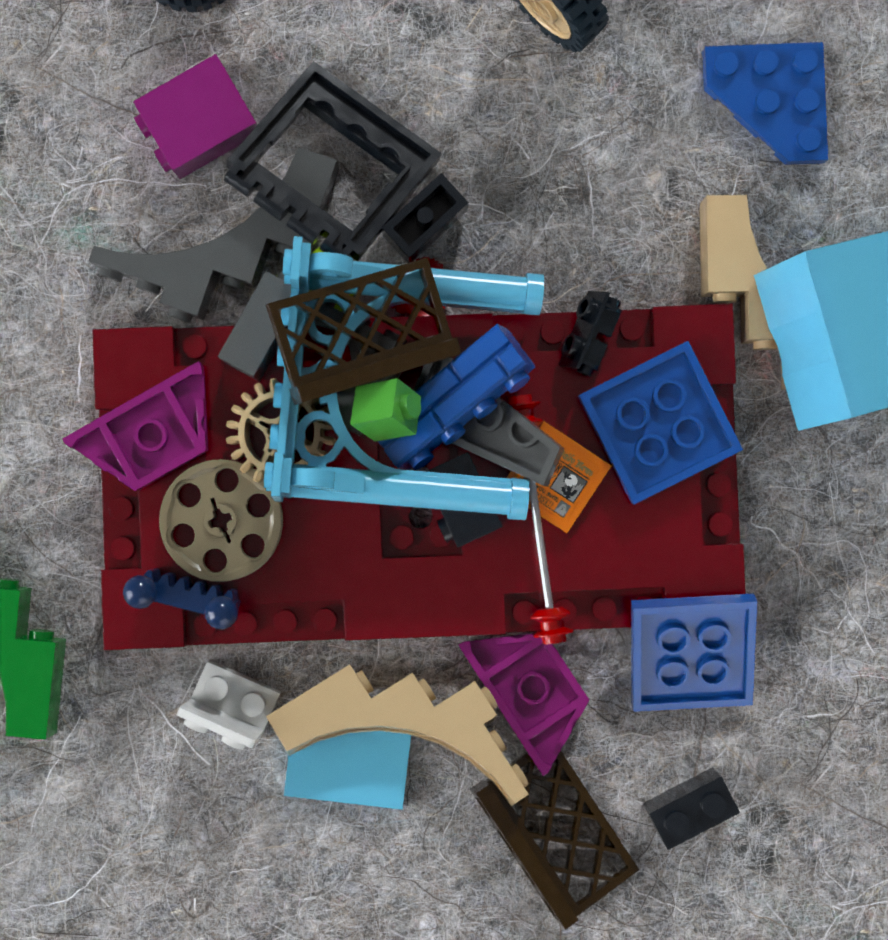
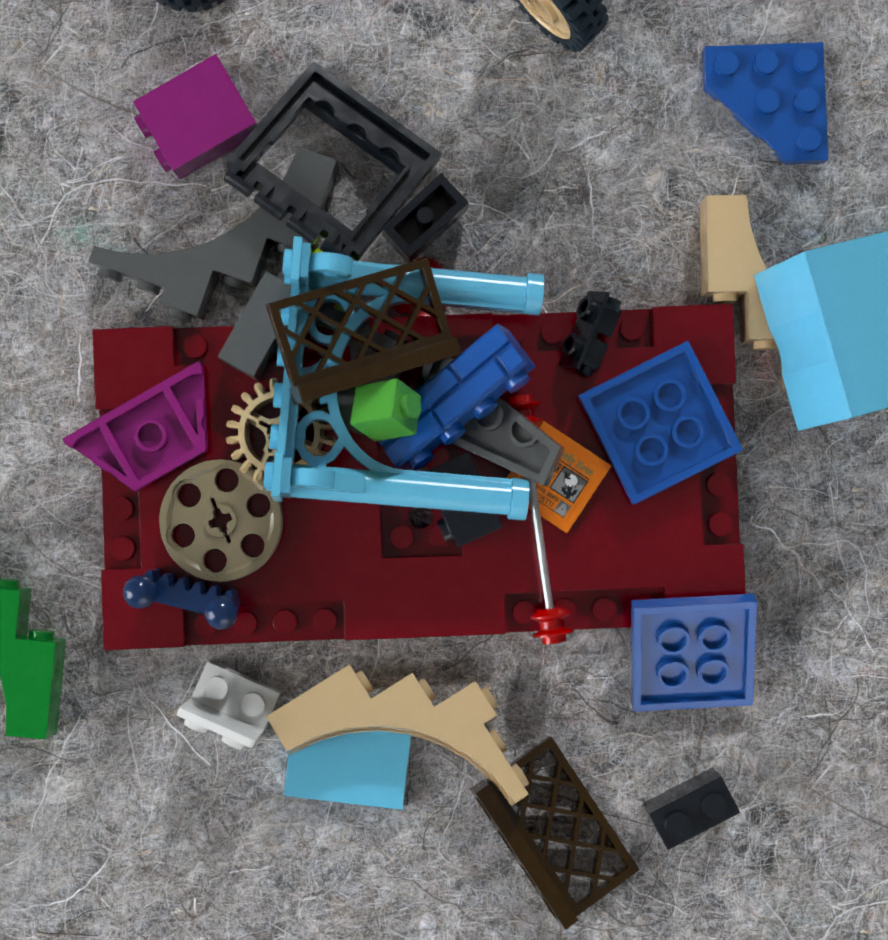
(531, 691): magenta wing -> none

